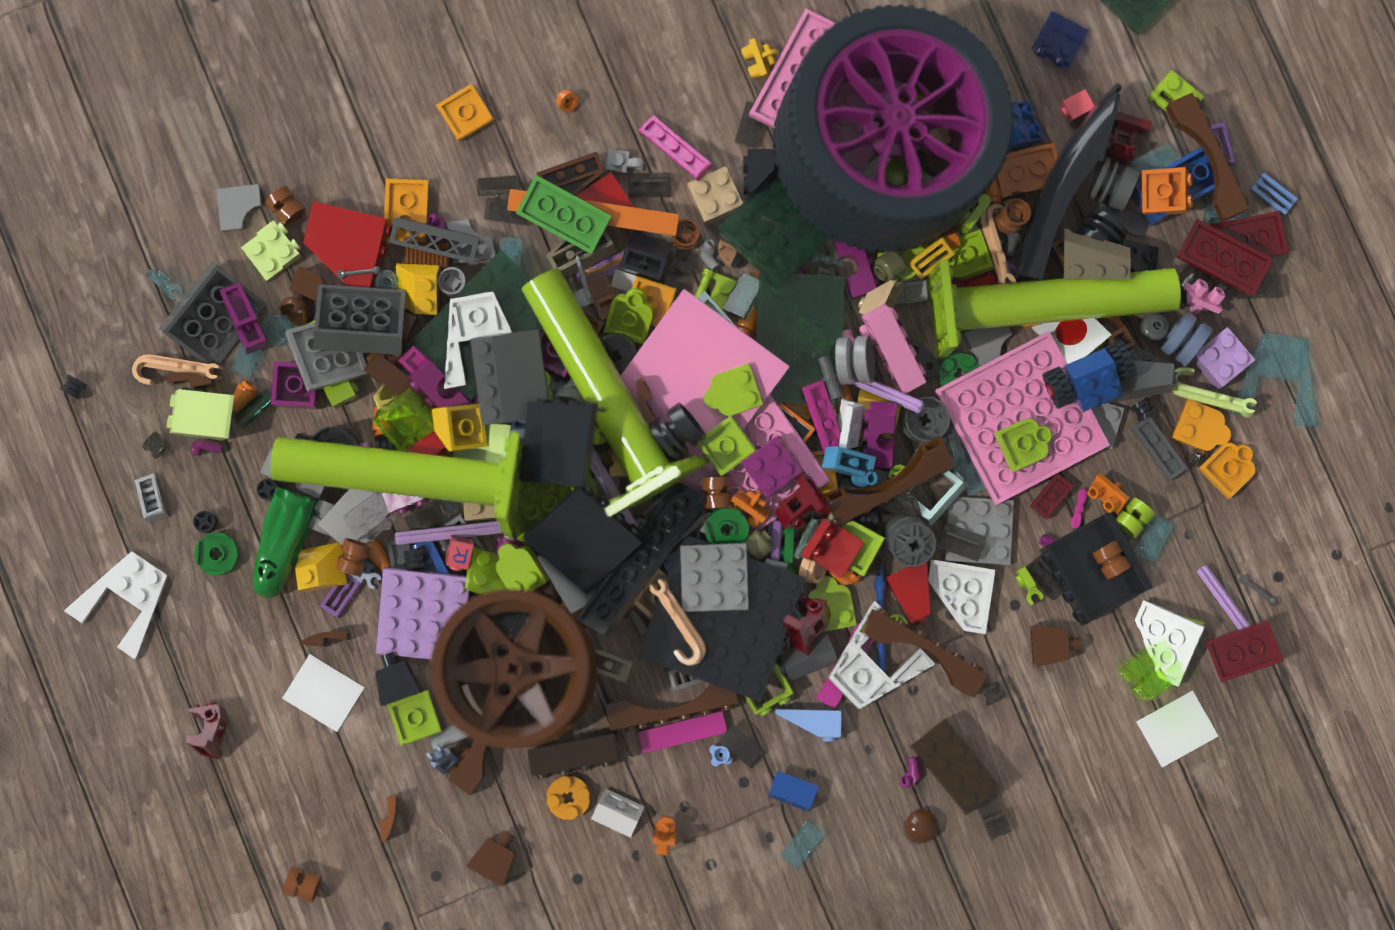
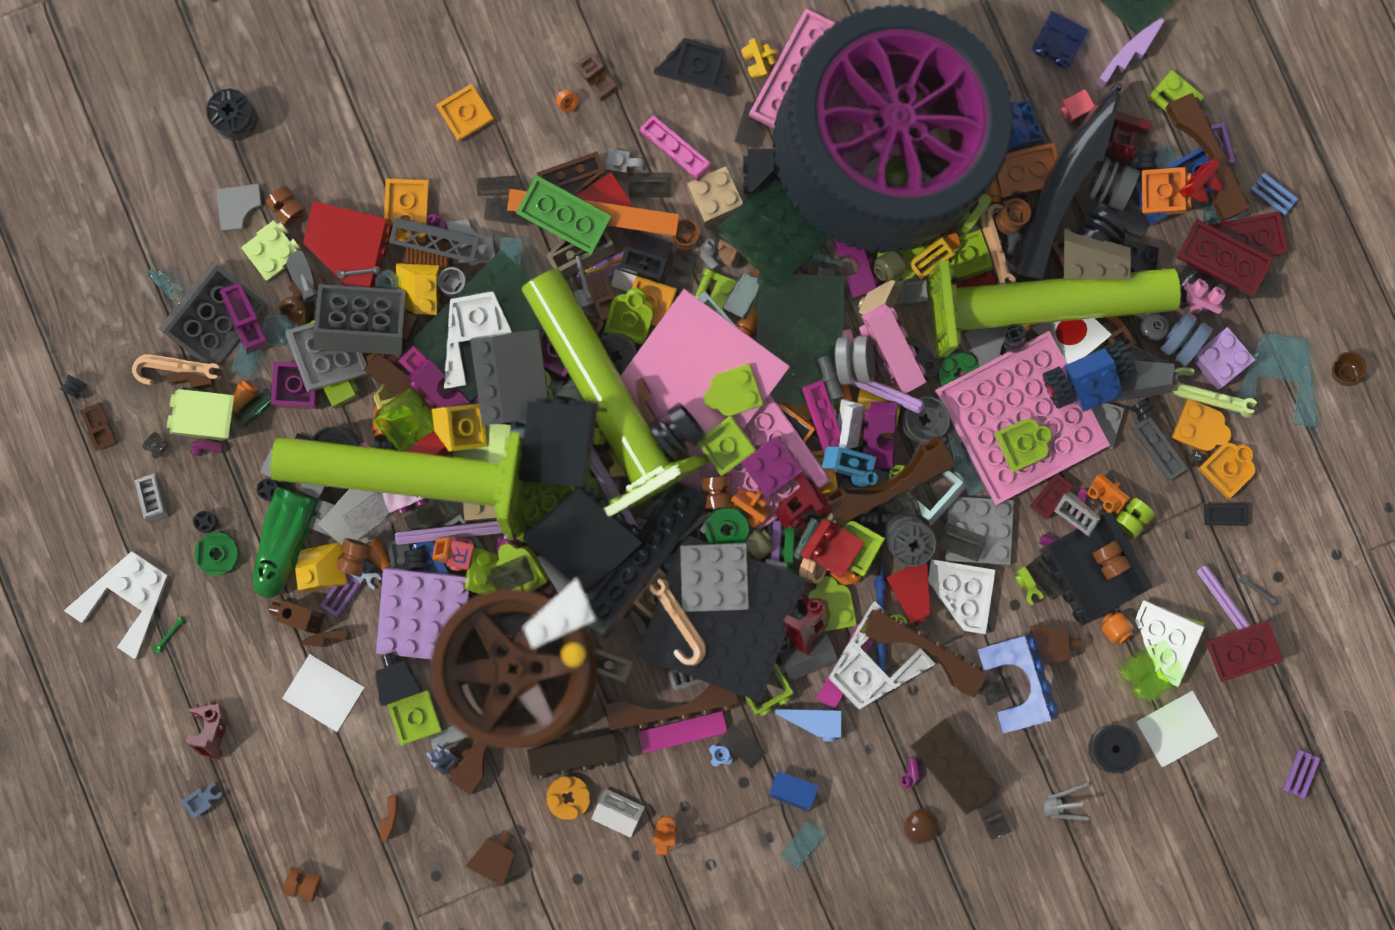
(98, 426): none -> reddish brown slope
(157, 648): none -> green hinge
(198, 802): none -> sand blue plate
(240, 122): none -> black wheel
(297, 616): none -> reddish brown torso
(302, 275): none -> dark grey piece
(442, 549): none -> orange slope
(511, 574): none -> clear smoke slope
(560, 616): none -> white wing
(573, 654): none -> yellow plate
(596, 76): none -> reddish brown slope
(697, 66): none -> black wing
(1017, 342): none -> black wheel
(1024, 654): none -> arch
(1053, 807): none -> light grey plant
(1061, 509): none -> light grey slope
(1101, 746): none -> black wheel
(1117, 628): none -> orange head
(1134, 48): none -> lavender slope
(1146, 160): none -> black wheel
(1153, 539): clear light blue plate -> none
(1205, 174): none -> red tile
(1226, 514): none -> black tile
(1315, 760): none -> medium lavender tile
(1348, 369): none -> reddish brown hair

